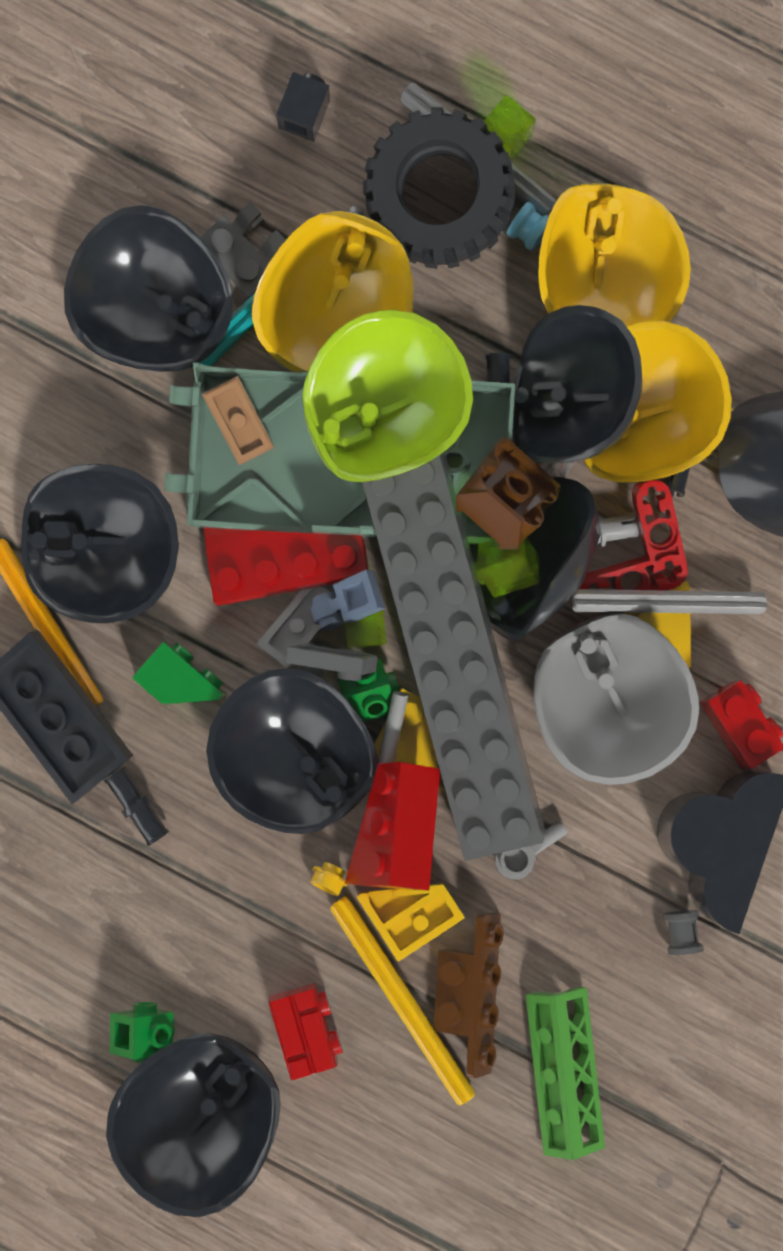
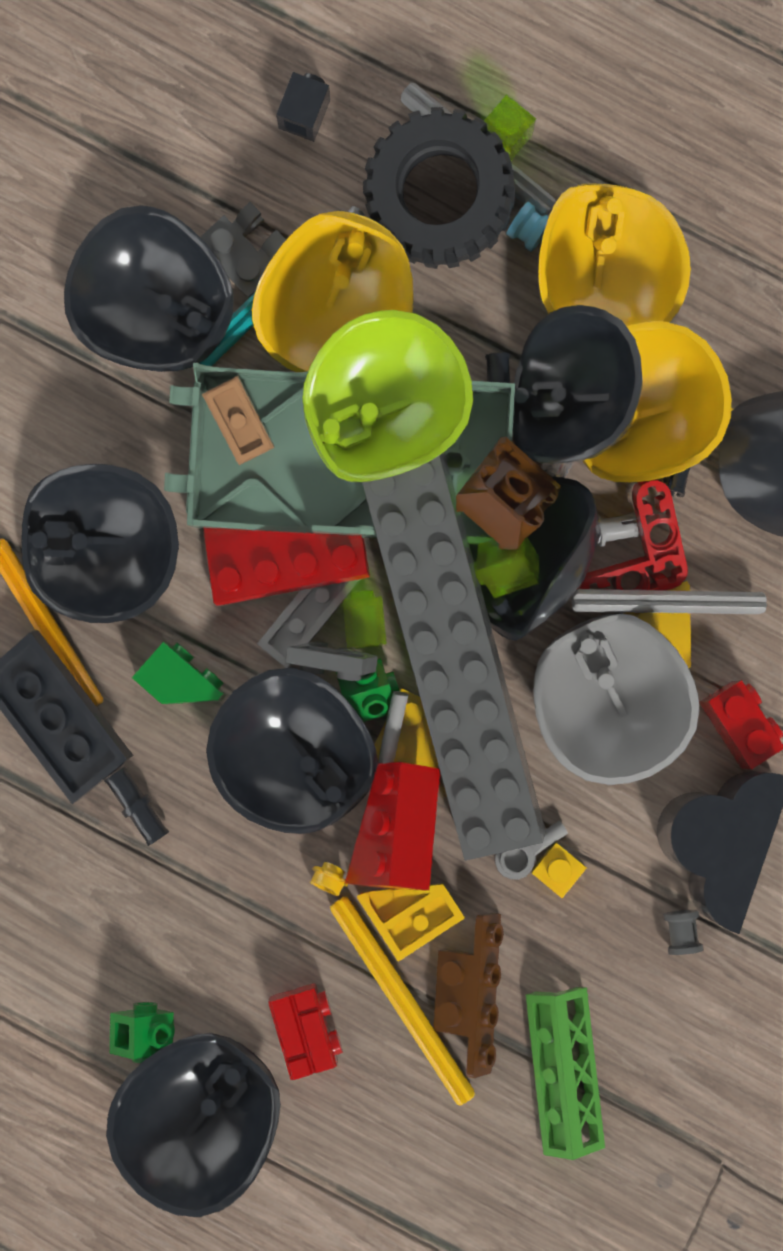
(355, 600): sand blue plate -> none
(558, 869): none -> yellow plate

